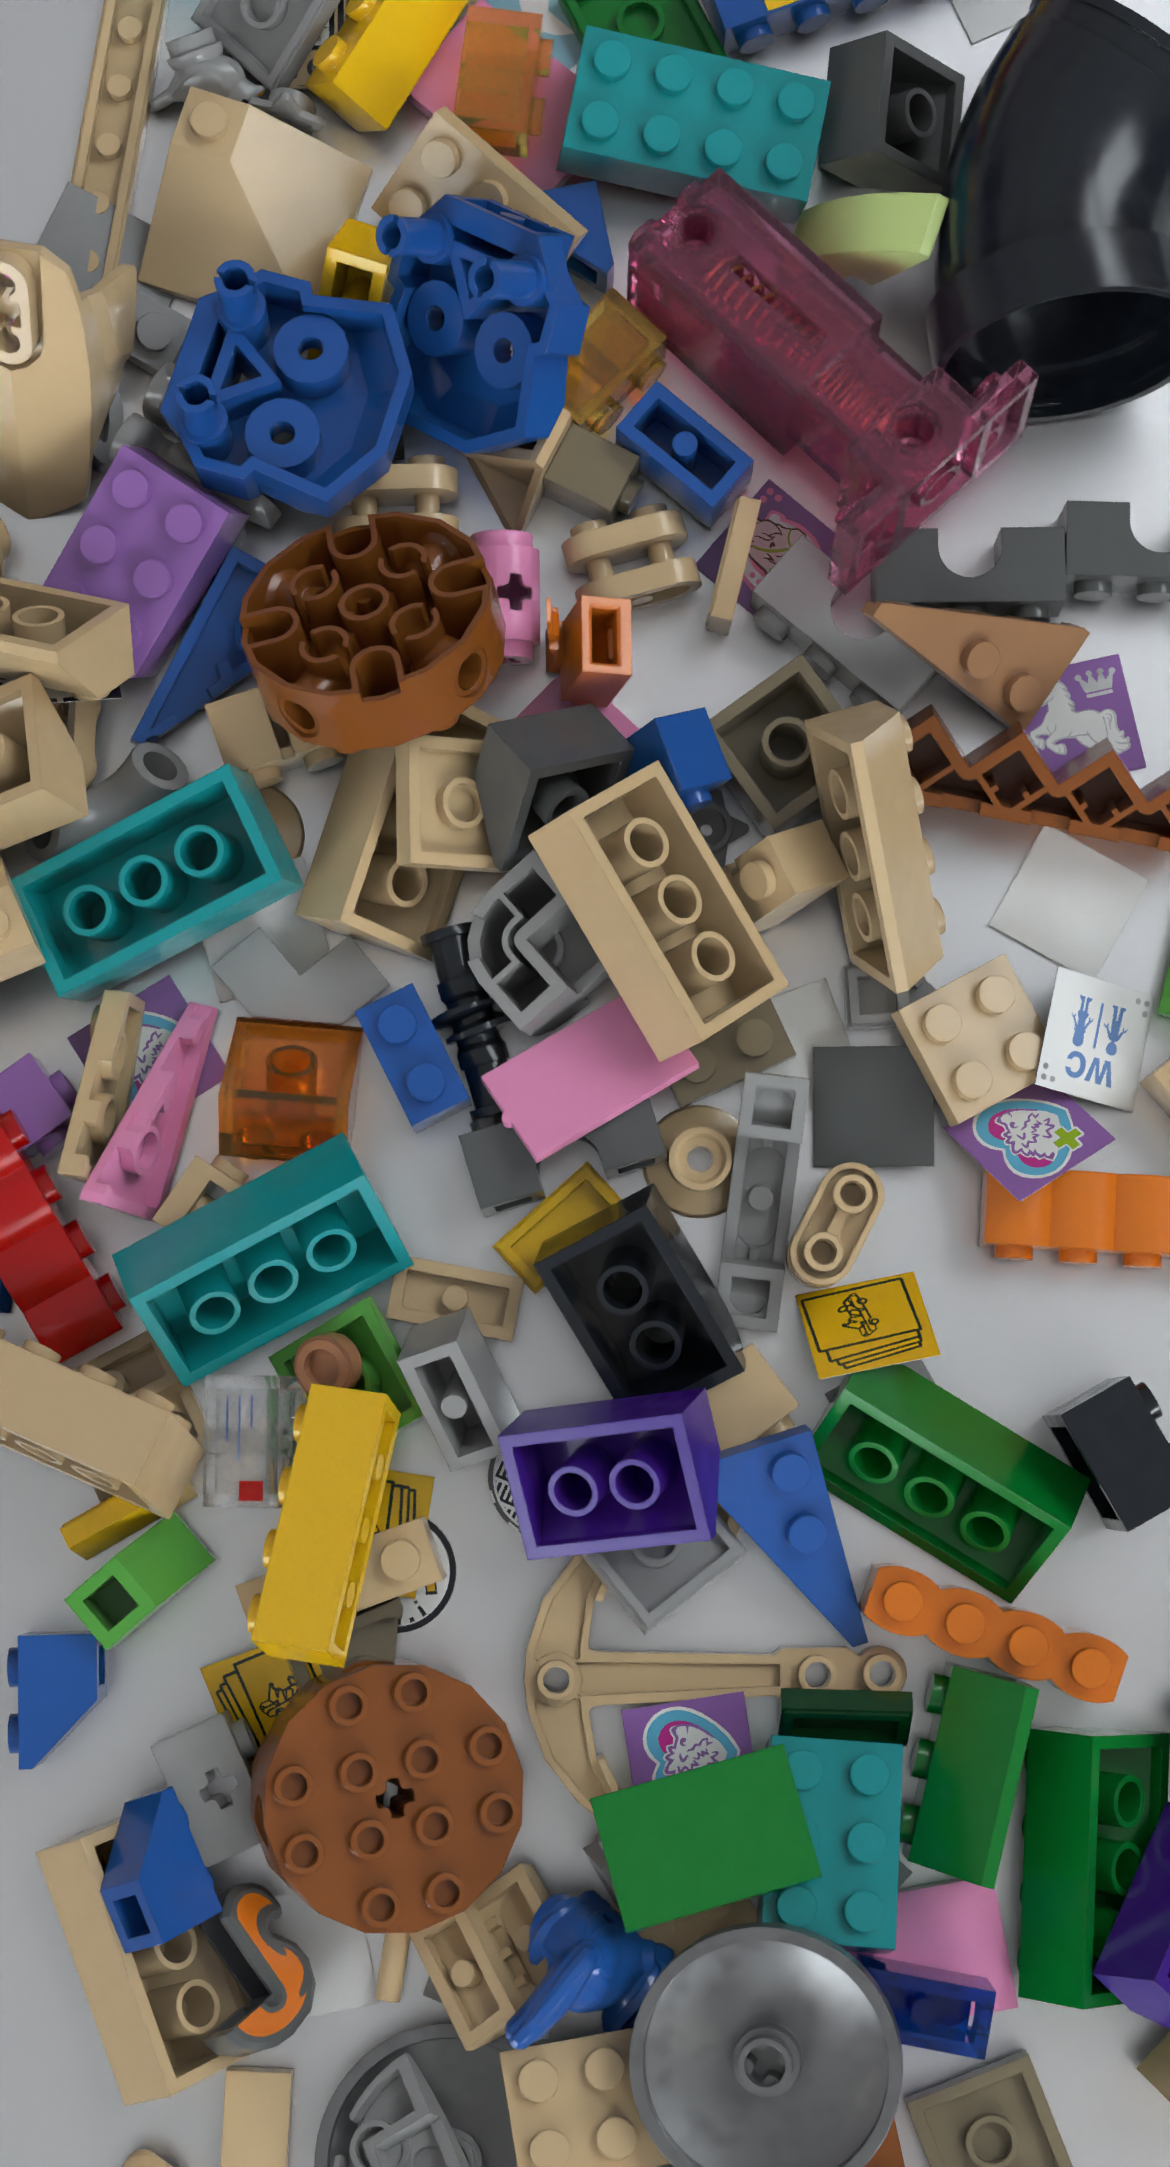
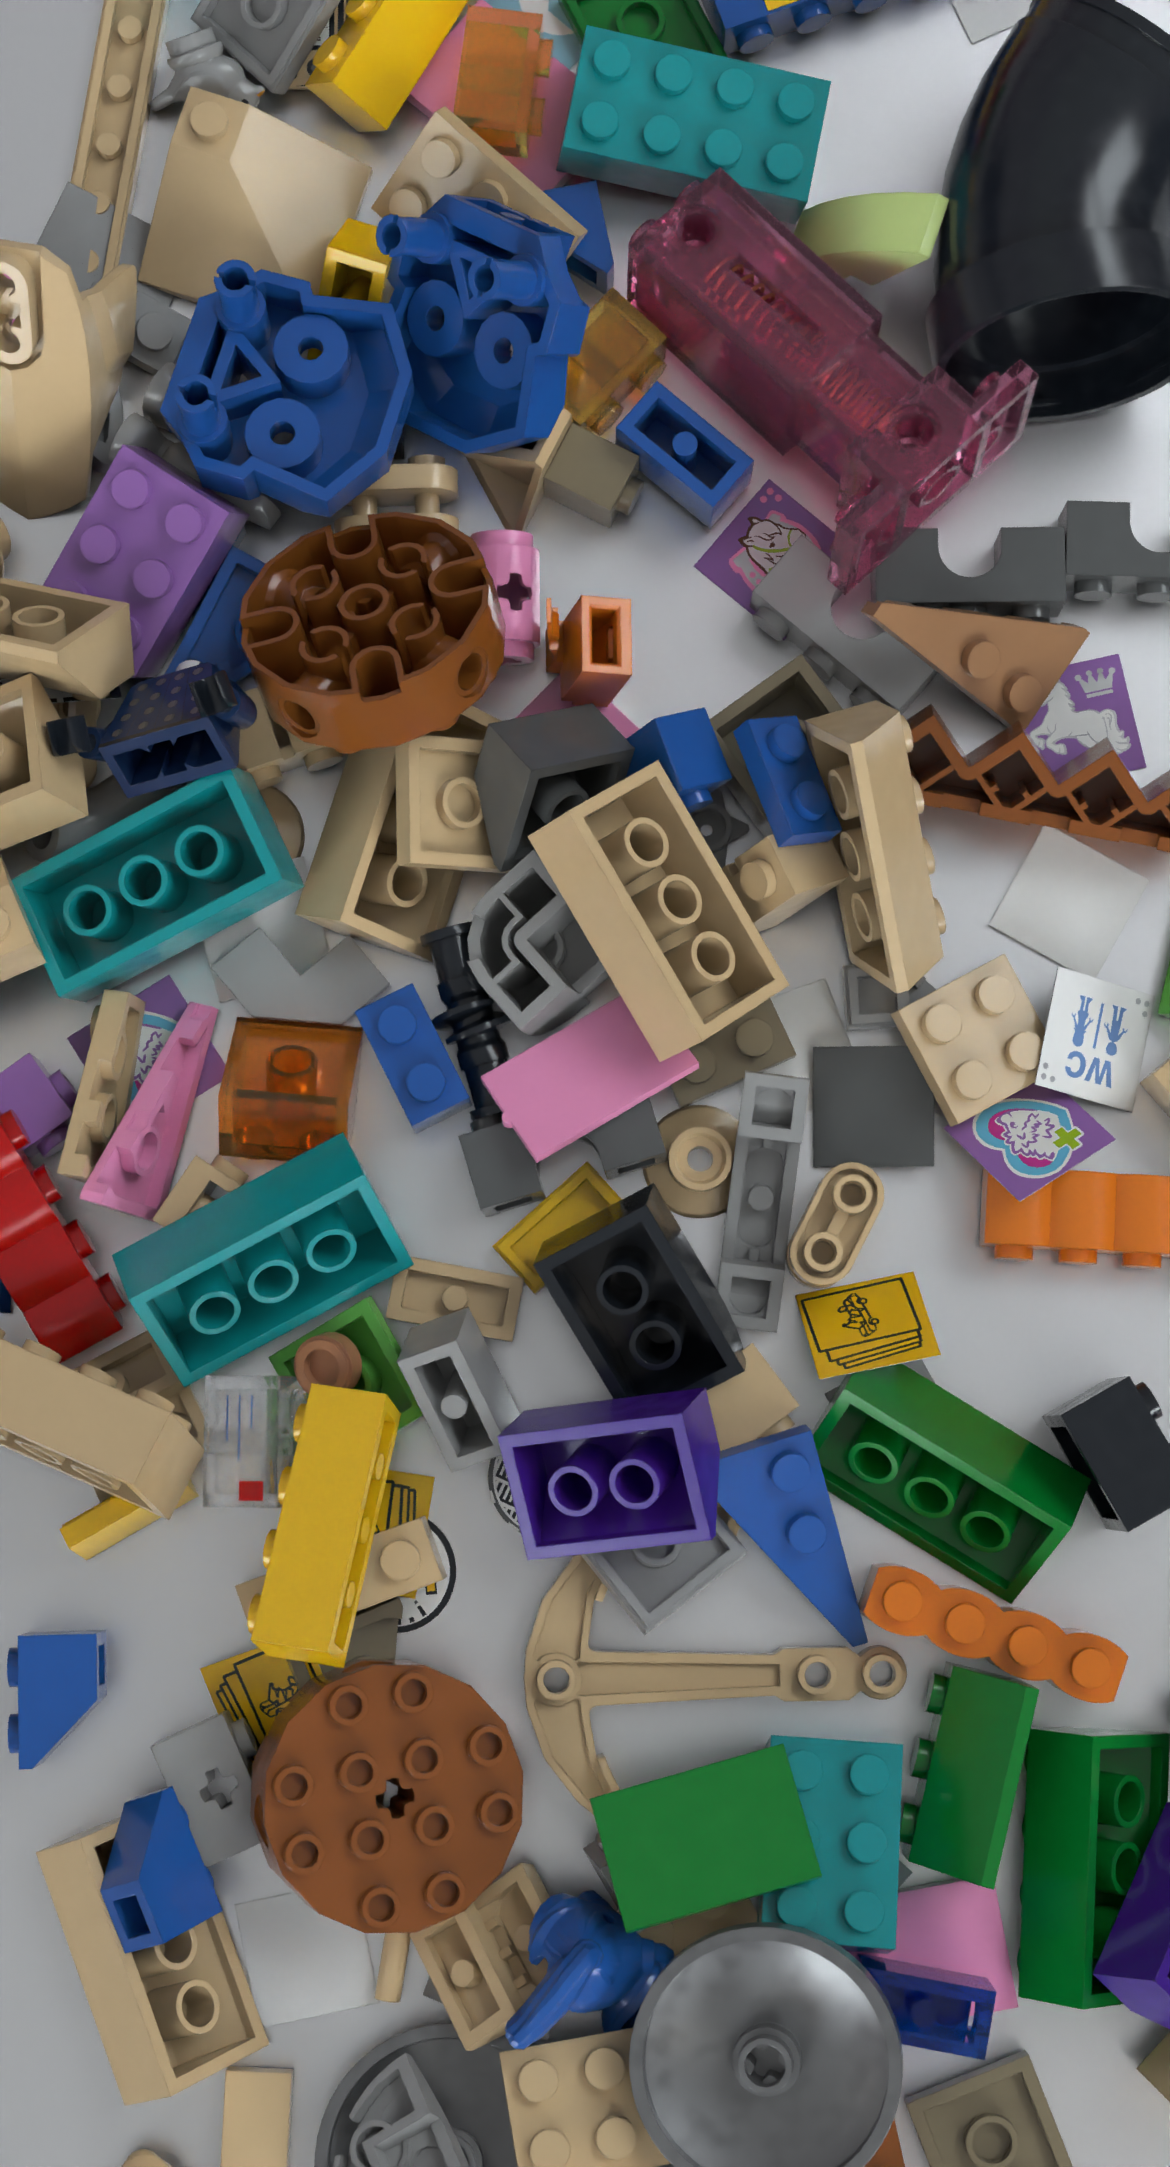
(139, 1581): bright green slope -> none
(165, 730): none -> dark blue torso
(265, 1967): dark grey animal -> none
(292, 108): light grey plate -> none
(648, 533): tan brick -> none
(685, 1735): sticker -> none
(732, 565): tan tile -> none
(787, 781): none -> blue plate
(846, 1715): dark green tile -> none
(890, 115): dark grey slope -> none

